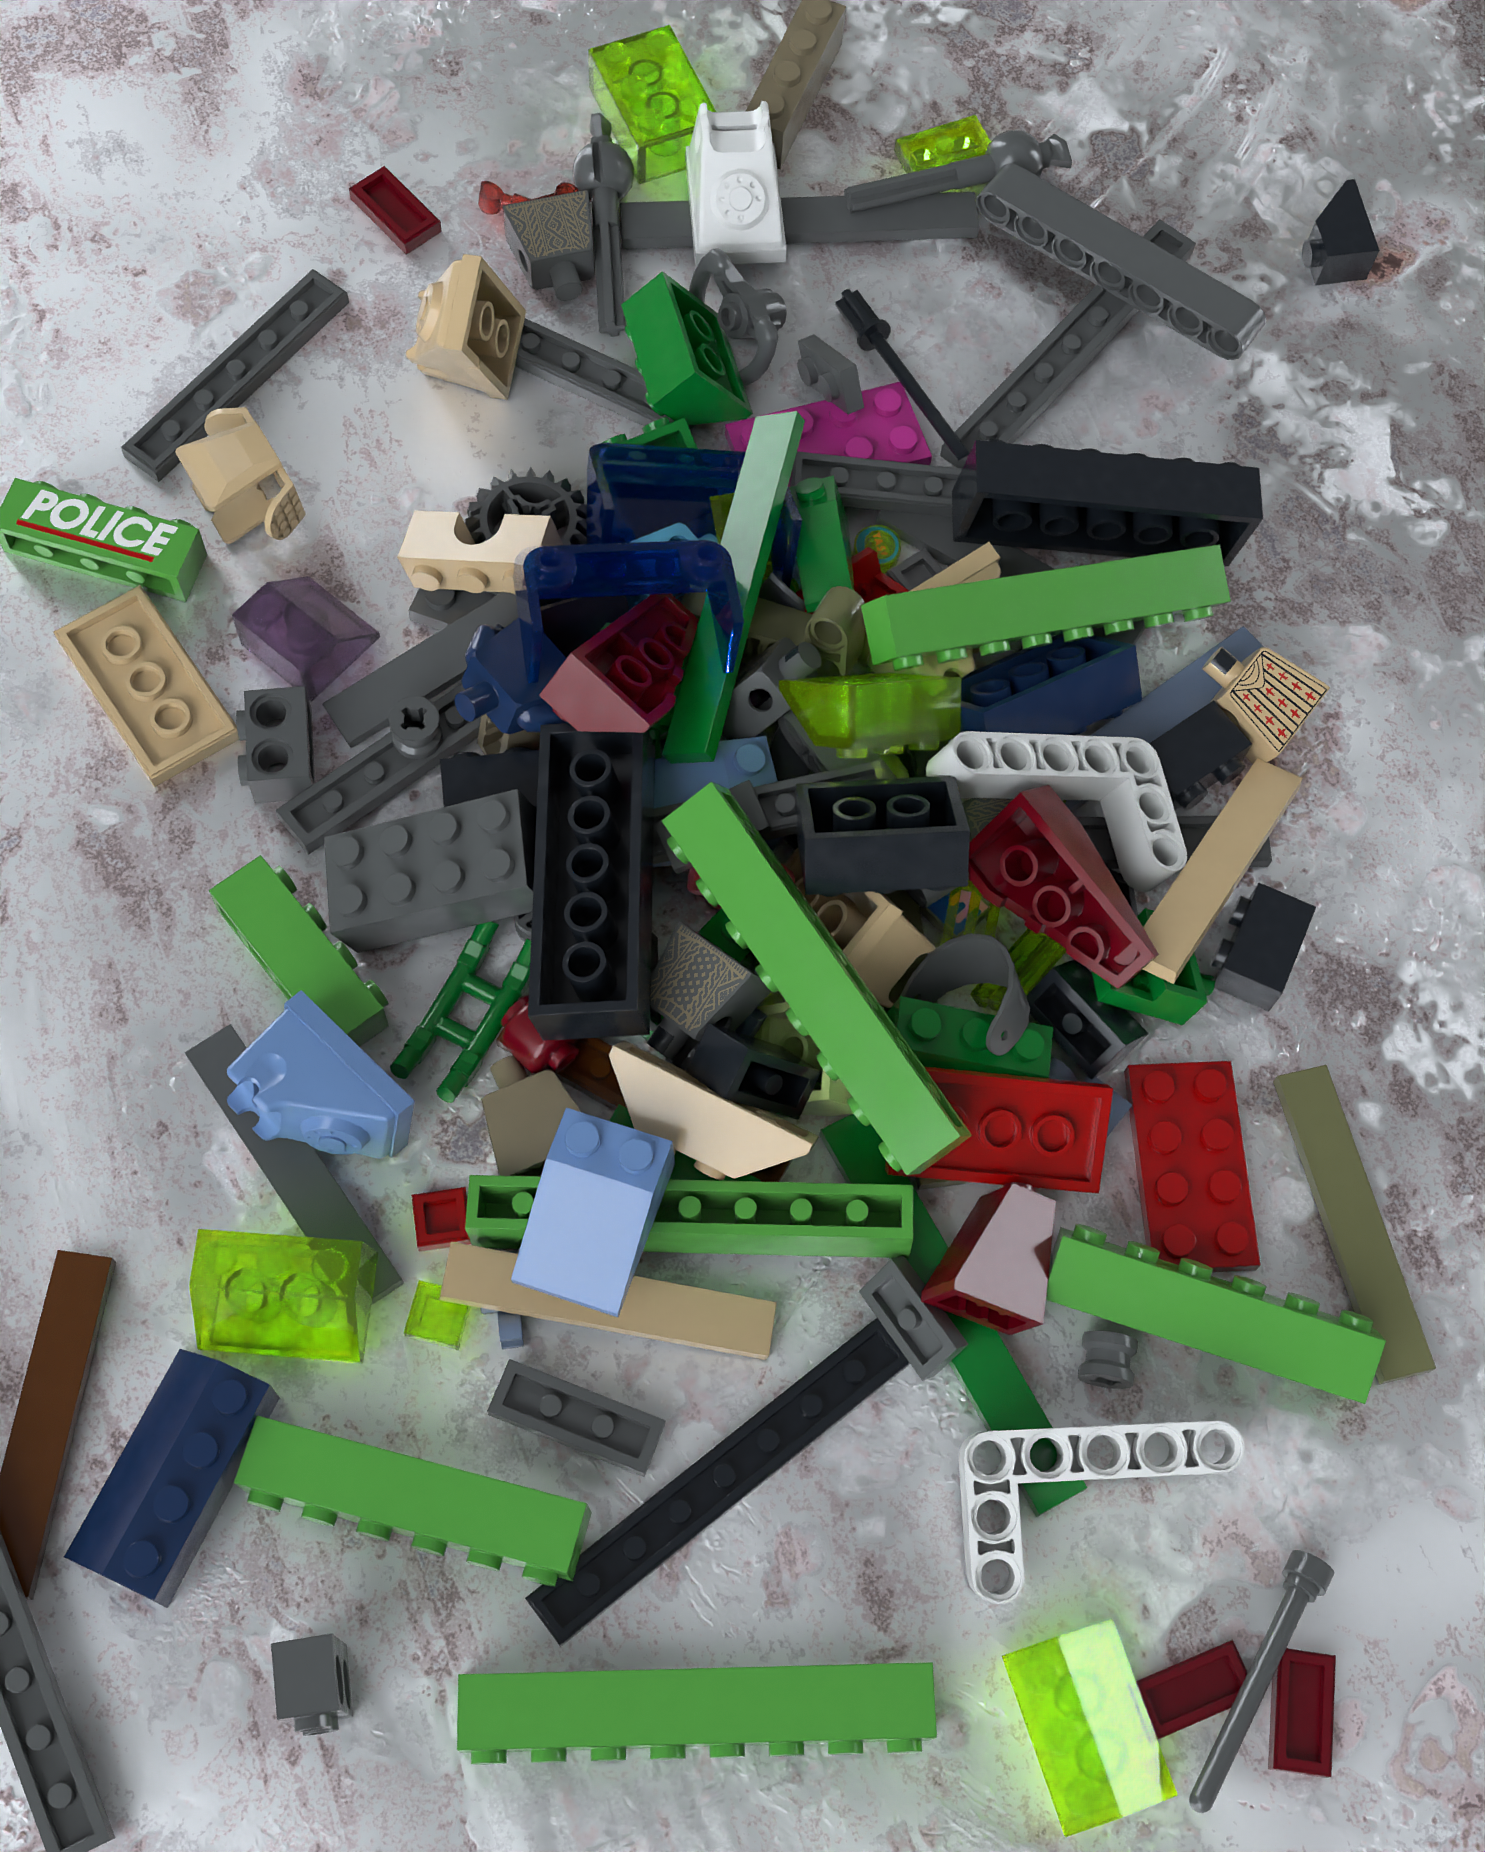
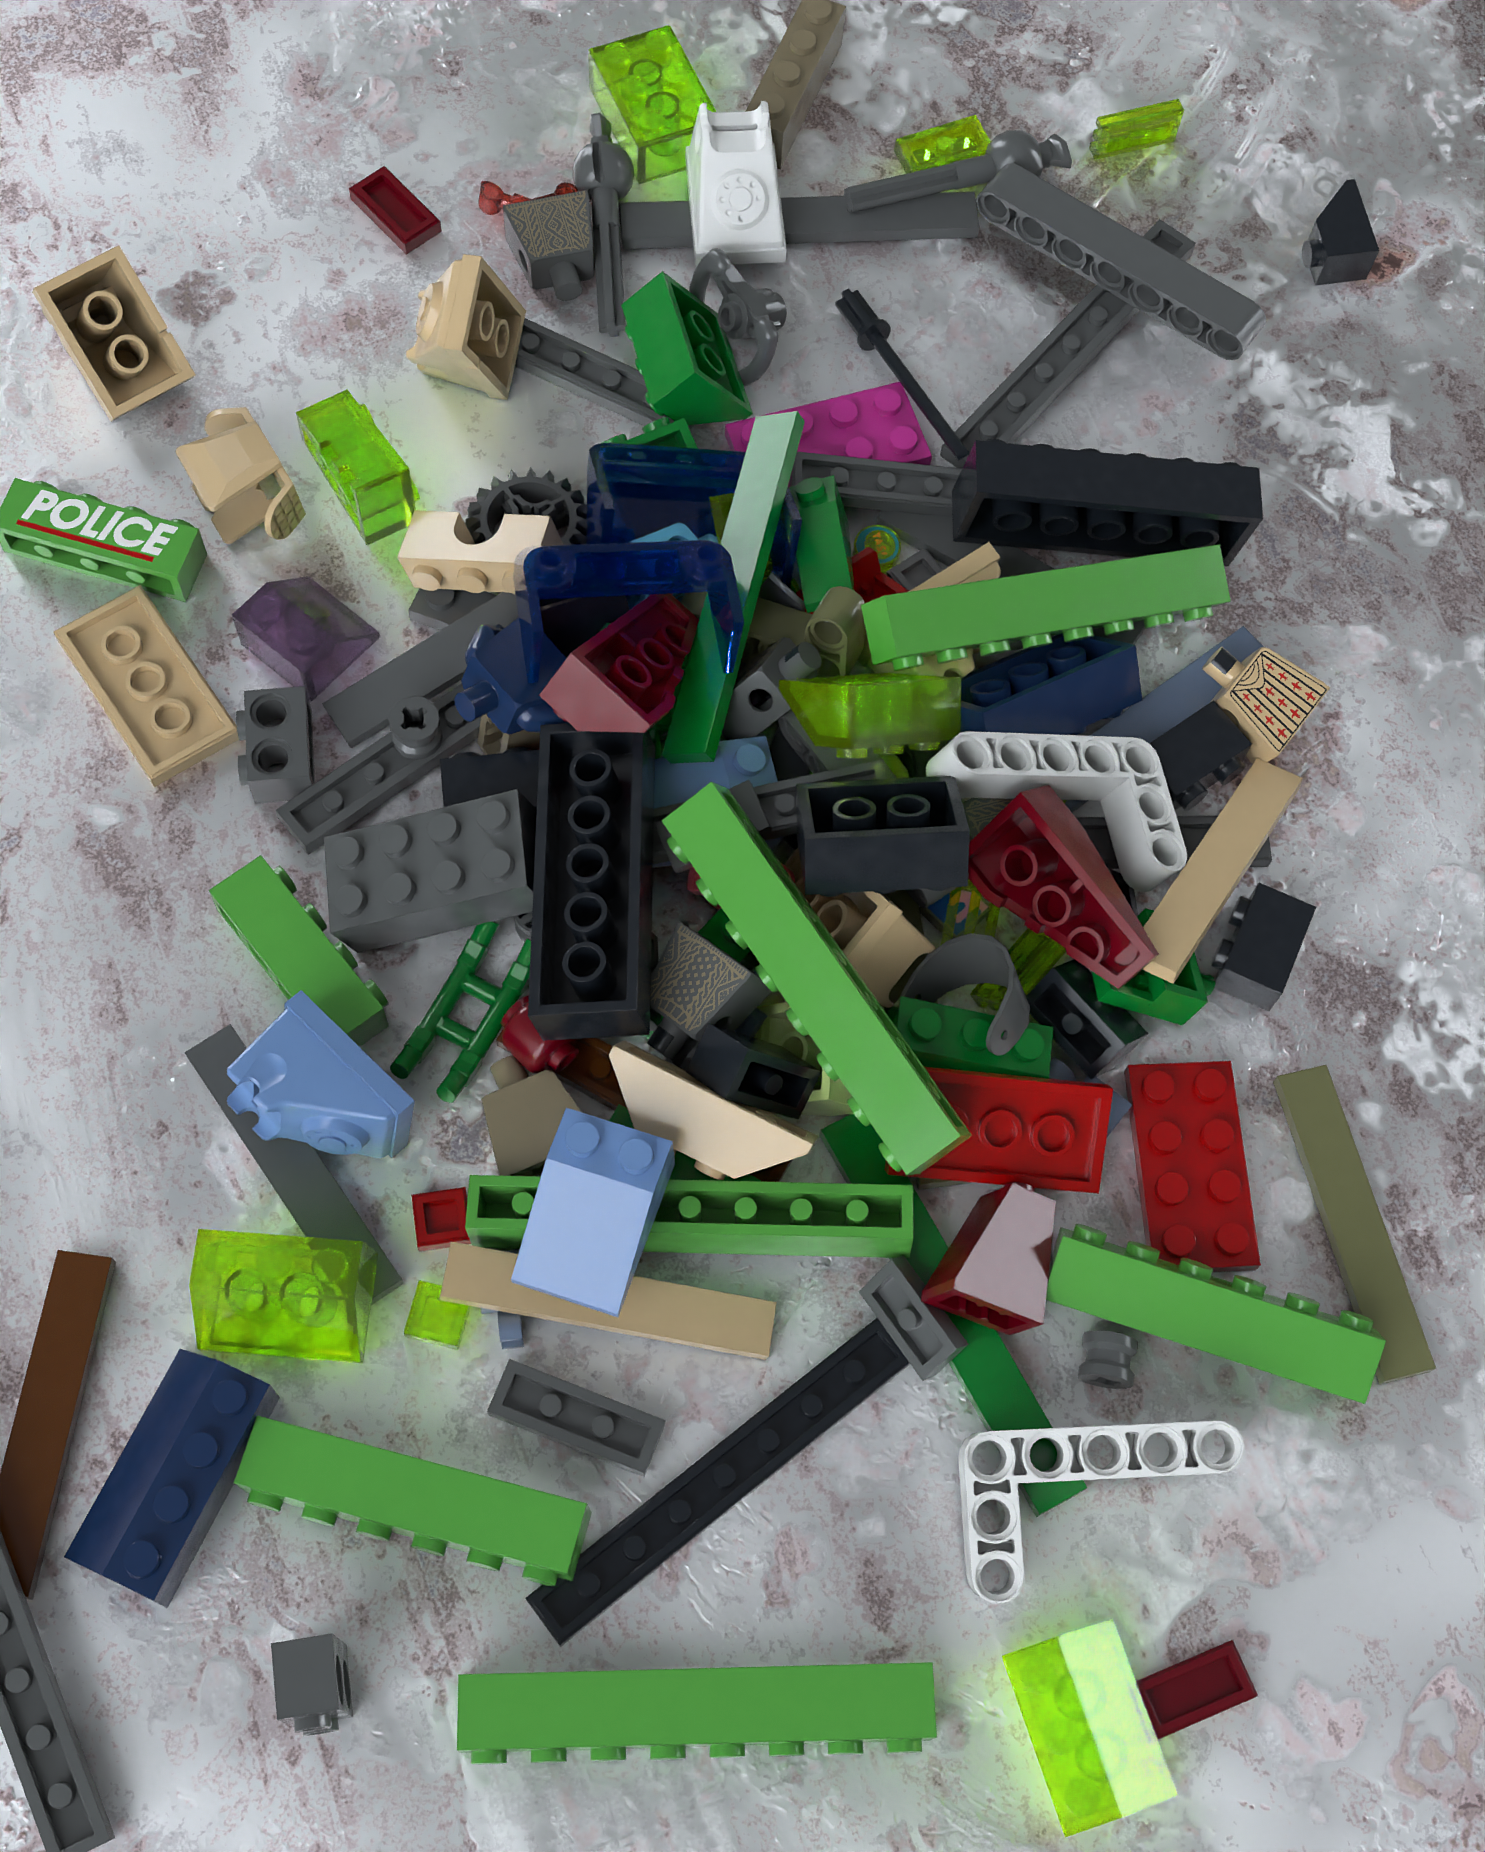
(113, 333): none -> tan piece
(236, 372): dark grey tile -> none
(359, 465): none -> clear neon green wedge
(830, 374): dark grey plate -> none
(1136, 129): none -> clear neon green tile
(1302, 1714): dark red tile -> none
(1304, 1581): dark grey piece -> none

